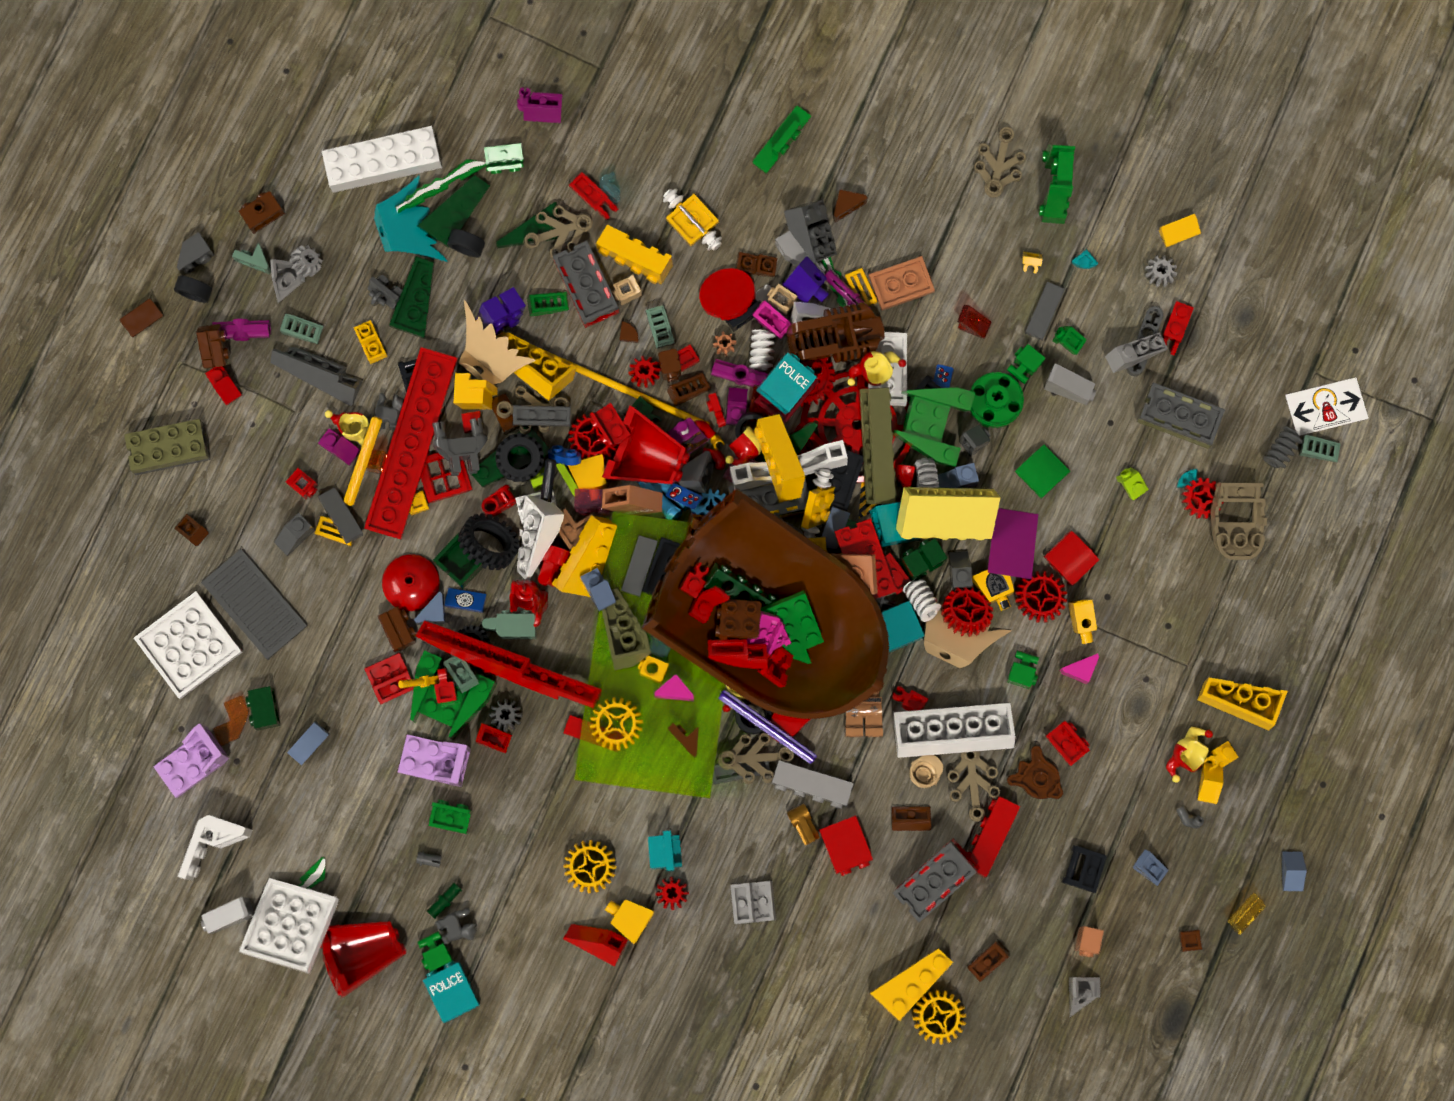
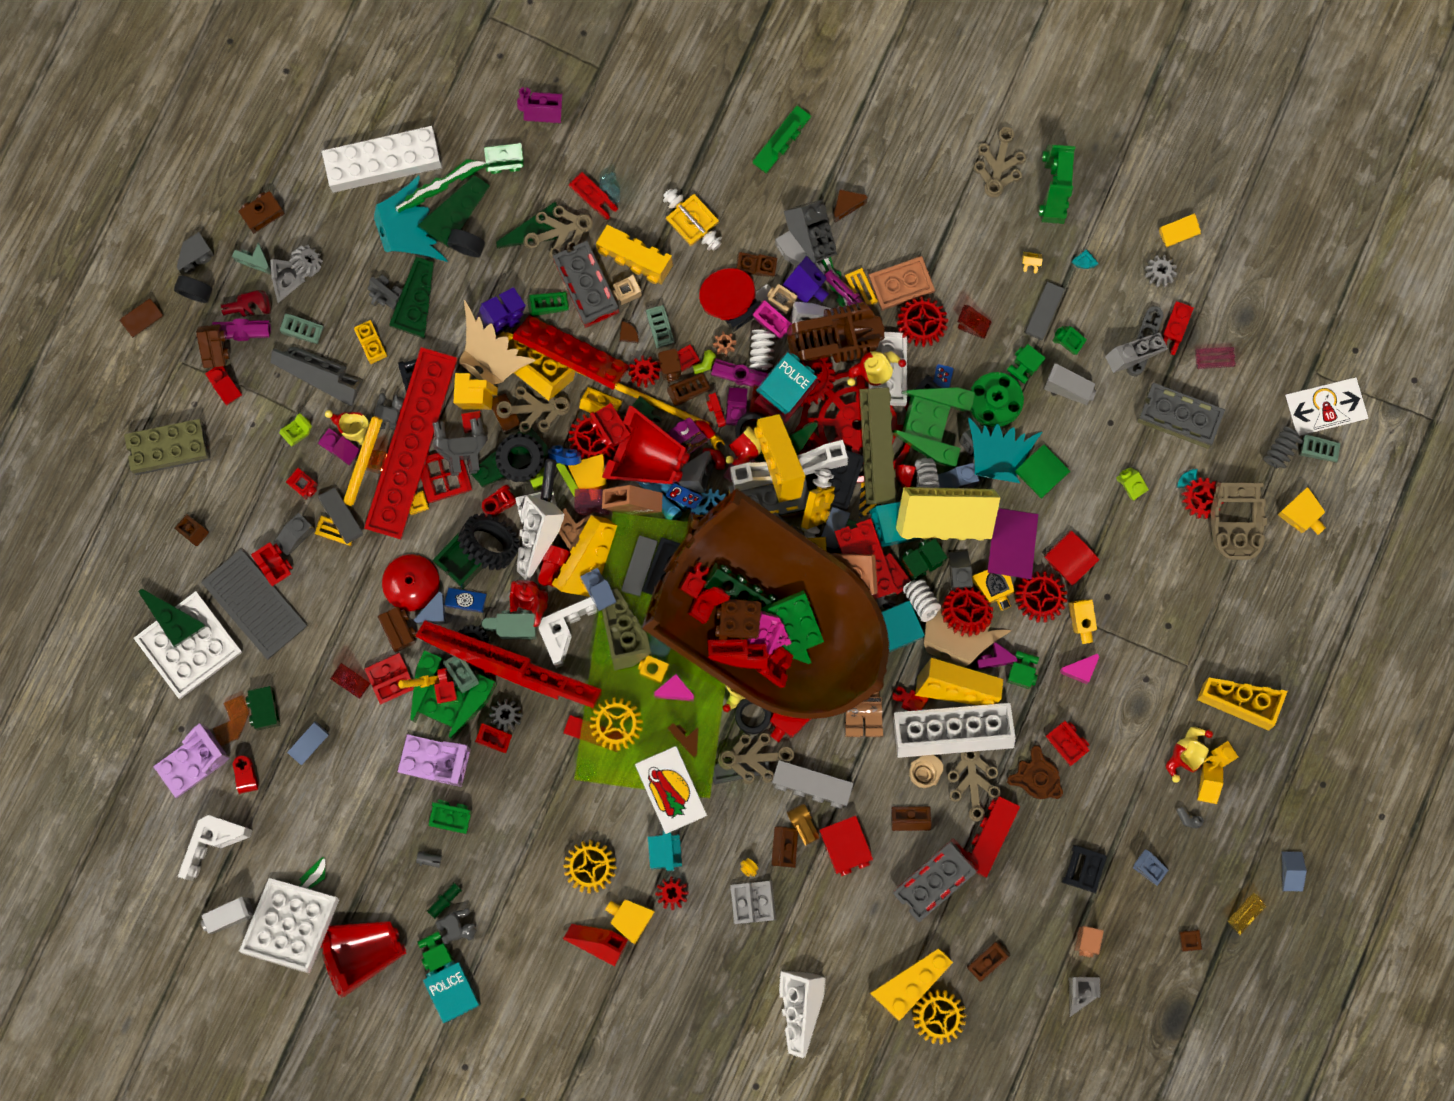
(175, 623): none -> dark green wing
(245, 301): none -> dark red piece
(245, 779): none -> red piece
(271, 563): none -> red cylinder
(296, 430): none -> lime bracket
(350, 681): none -> clear red slope
(541, 415): dark grey tile -> none
(559, 641): none -> white bracket
(571, 352): none -> red plate
(594, 400): none -> yellow slope
(670, 790): none -> sticker
(707, 363): none -> lime arm
(748, 867): none -> yellow plate
(767, 726): axle -> none
(784, 847): none -> reddish brown slope
(802, 1003): none -> white wedge
(914, 322): none -> red gear
(957, 684): none -> yellow wedge
(998, 455): none -> teal piece
(1001, 658): none -> magenta slope
(1231, 356): none -> clear pink tile
(1304, 513): none -> yellow torso

